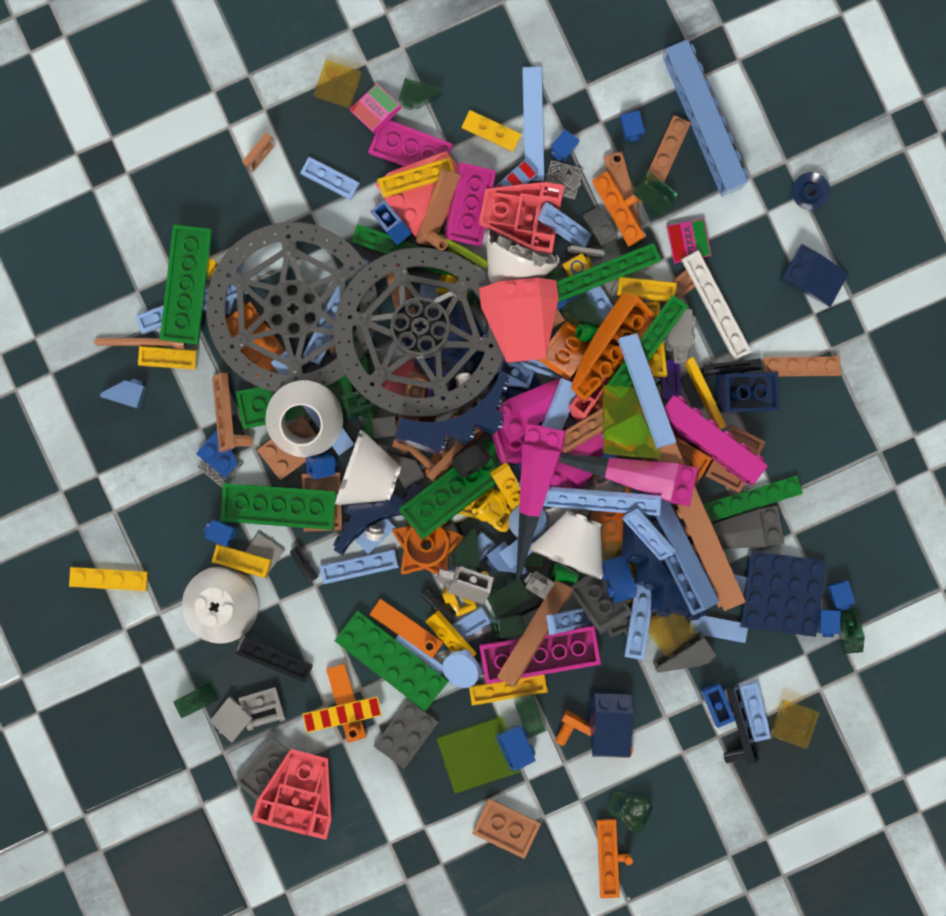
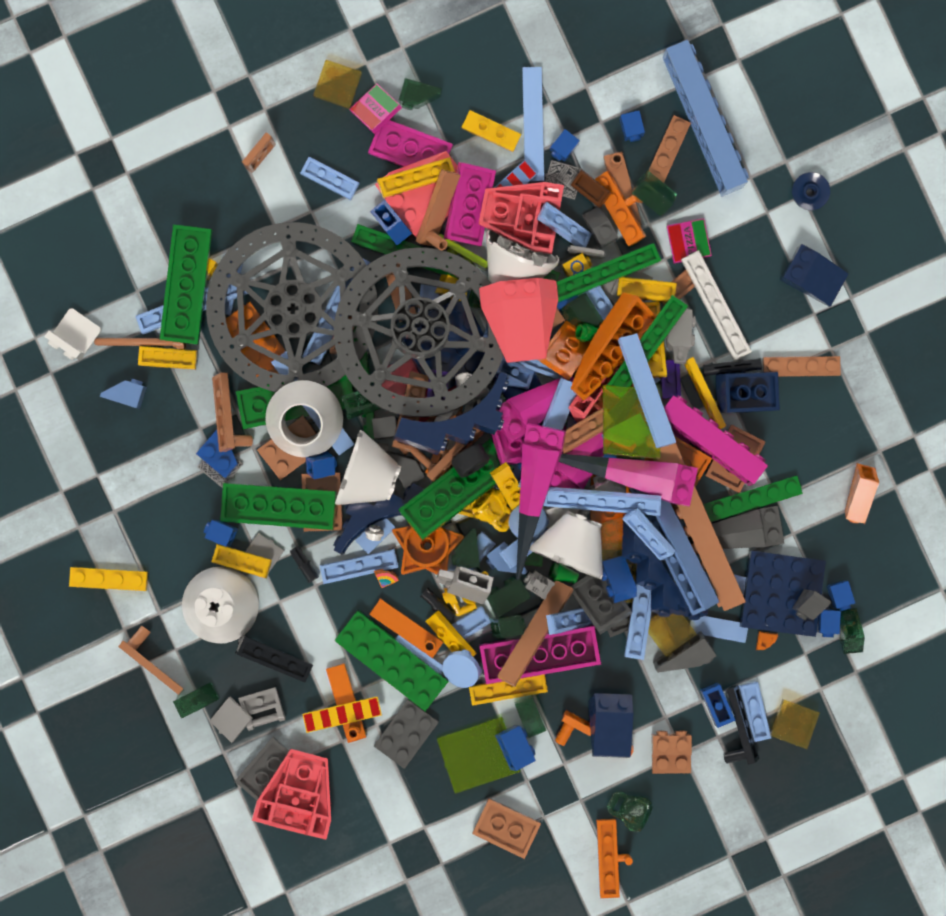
(74, 335): none -> white bracket
(131, 647): none -> nougat piece
(385, 577): none -> tile
(591, 188): none -> reddish brown tile
(671, 752): none -> nougat plate
(765, 640): none -> orange tile
(810, 604): none -> dark grey slope
(861, 493): none -> slope

